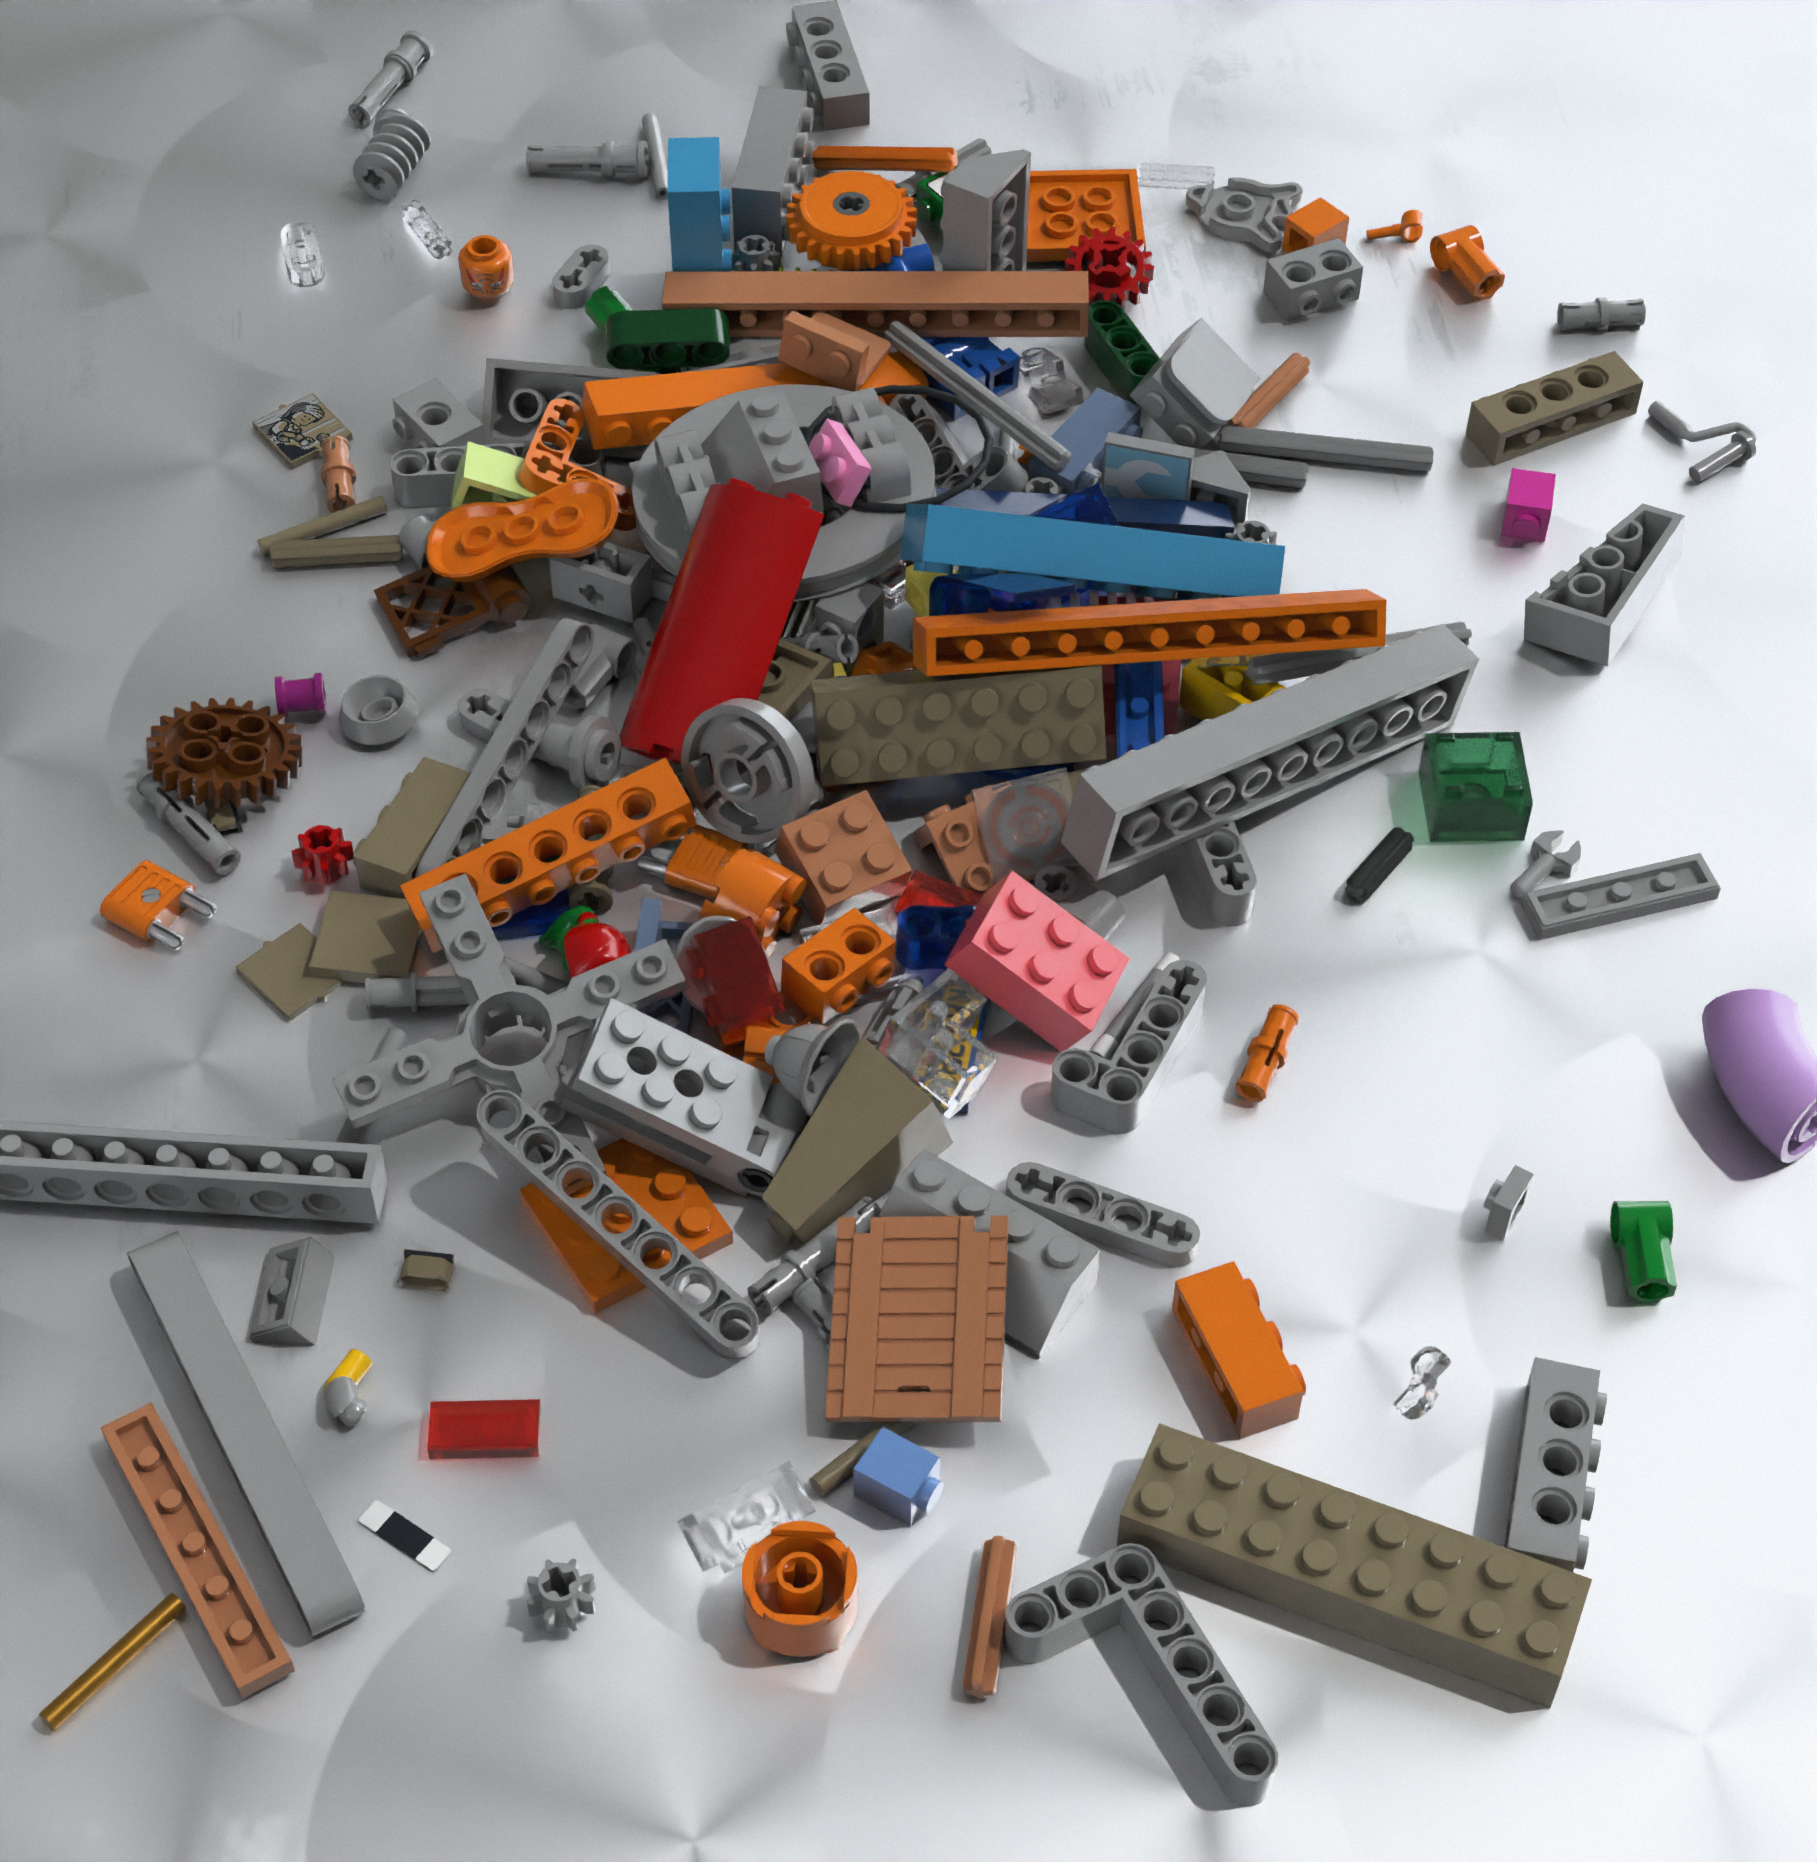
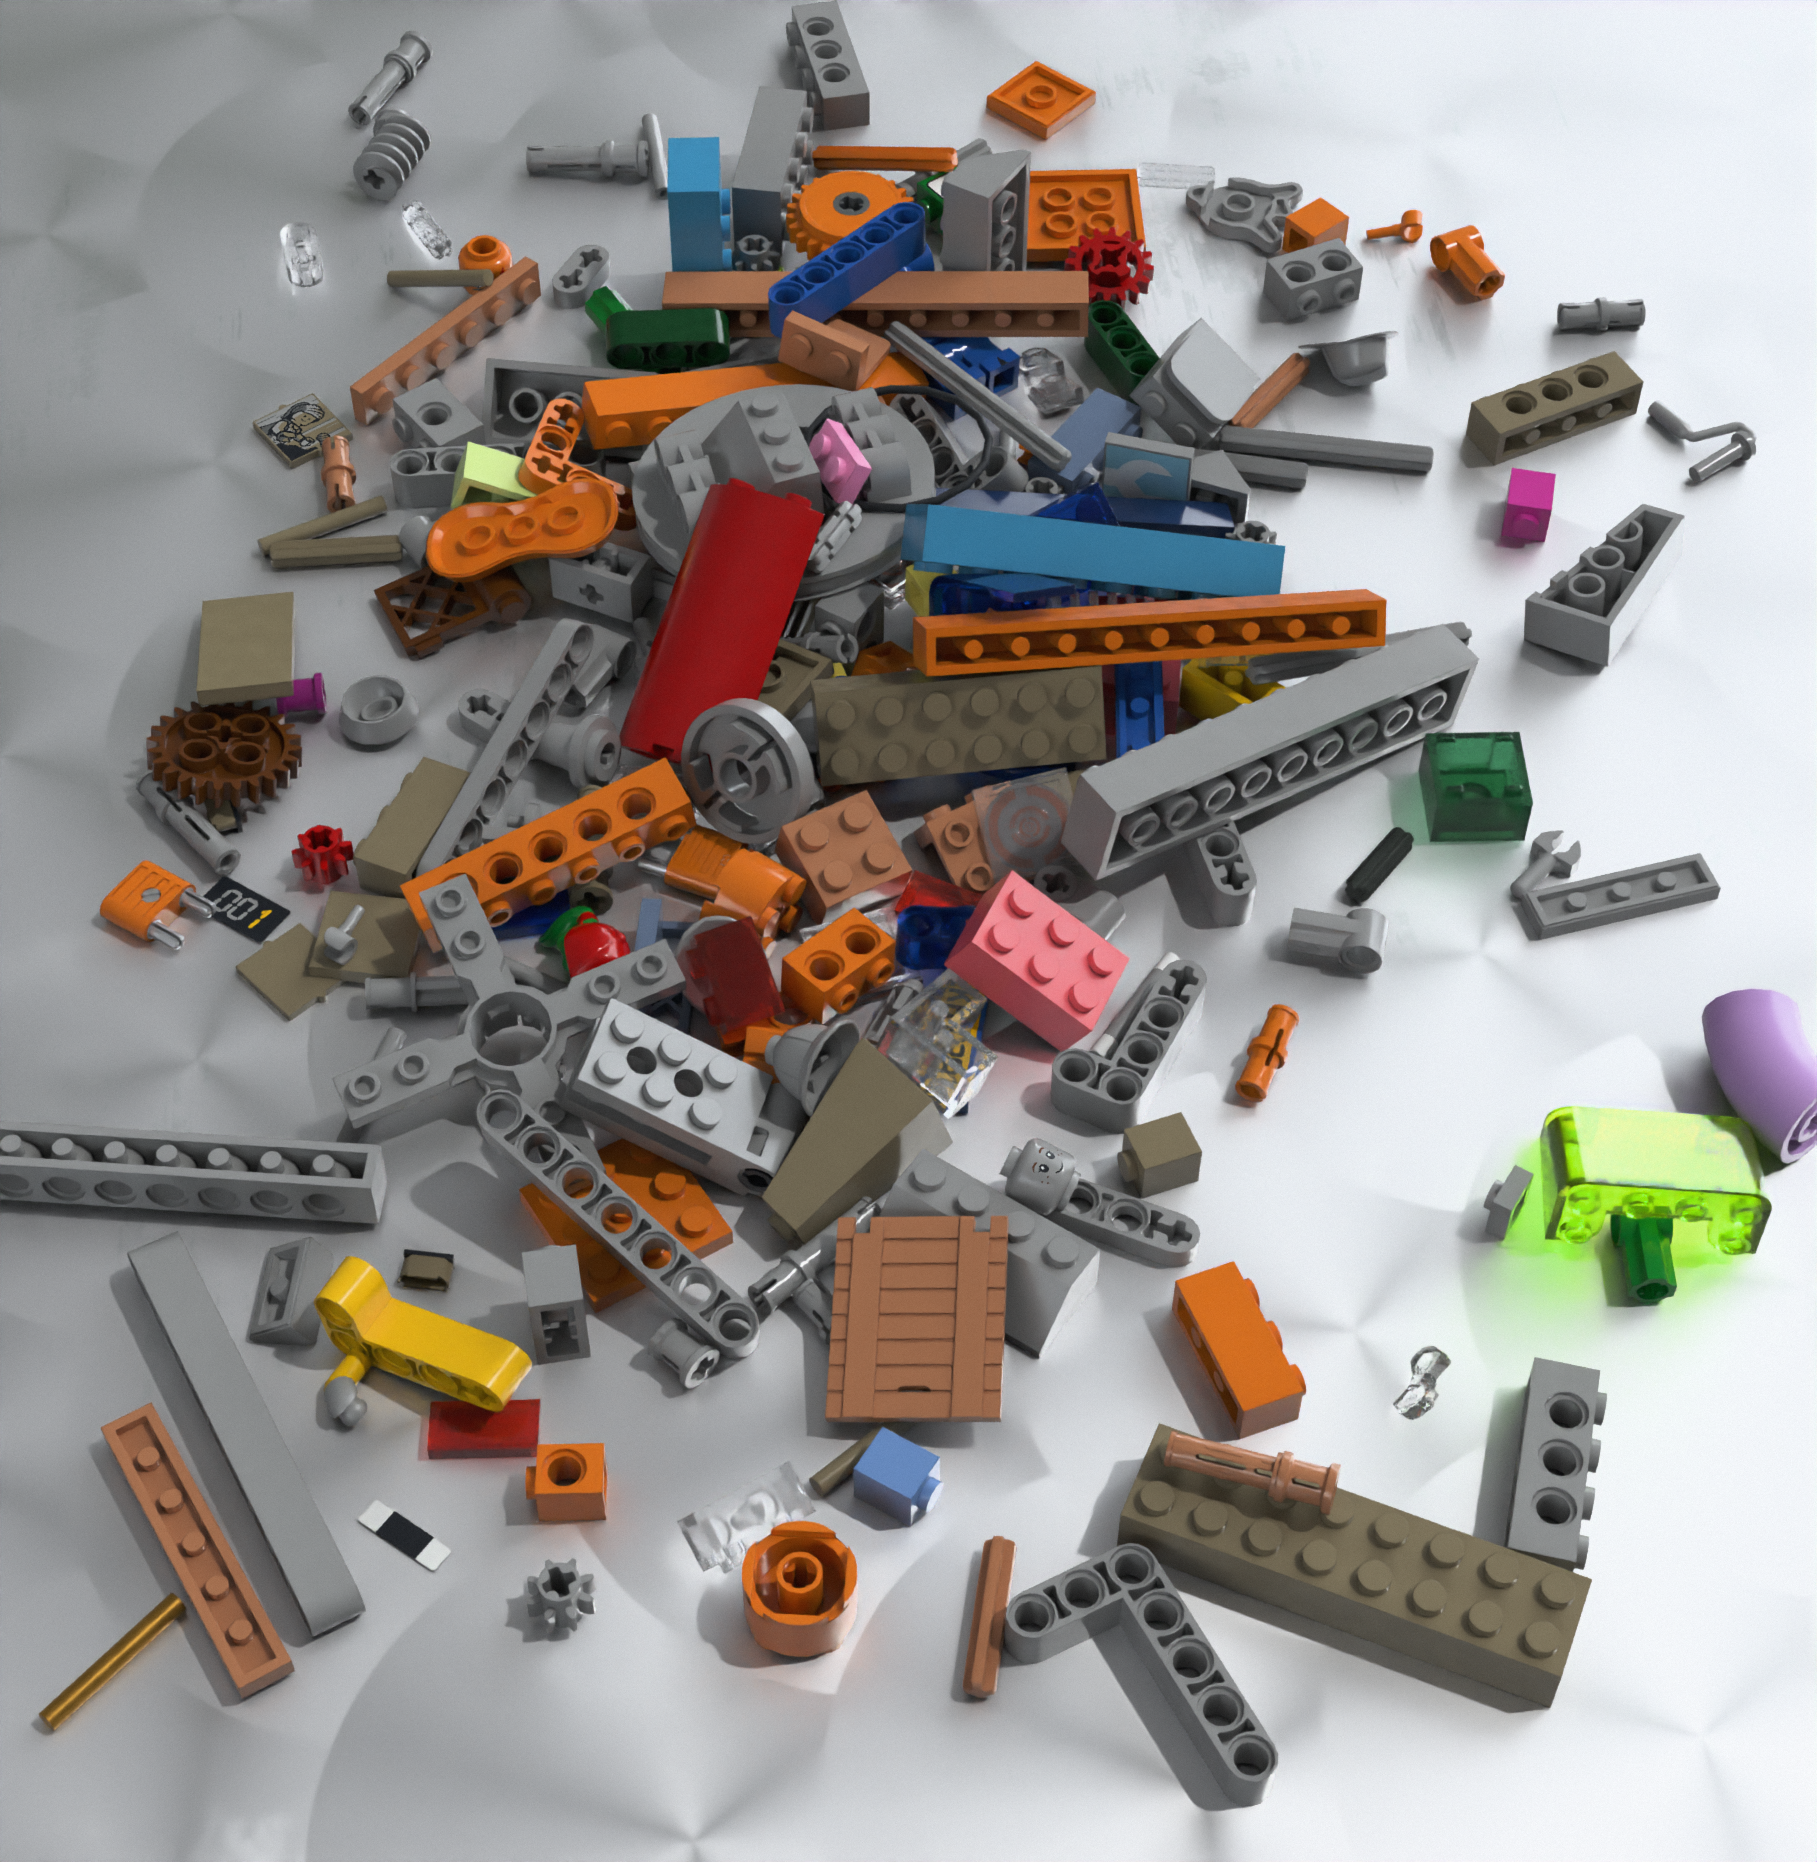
(245, 909): none -> black sticker
(246, 649): none -> dark tan tile
(340, 943): none -> light grey hand
(418, 1342): none -> yellow beam
(440, 278): none -> dark tan bar
(446, 340): none -> nougat plate
(556, 1304): none -> light grey brick
(579, 1501): none -> orange brick
(683, 1352): none -> light grey bush
(833, 535): none -> light grey axle
(850, 266): none -> blue beam
(1040, 1176): none -> light grey head
(1041, 100): none -> orange tile
(1160, 1155): none -> dark tan brick
(1184, 1453): none -> nougat pin
(1353, 939): none -> light grey piece
(1358, 359): none -> light grey piece
(1652, 1168): none -> clear neon green windscreen

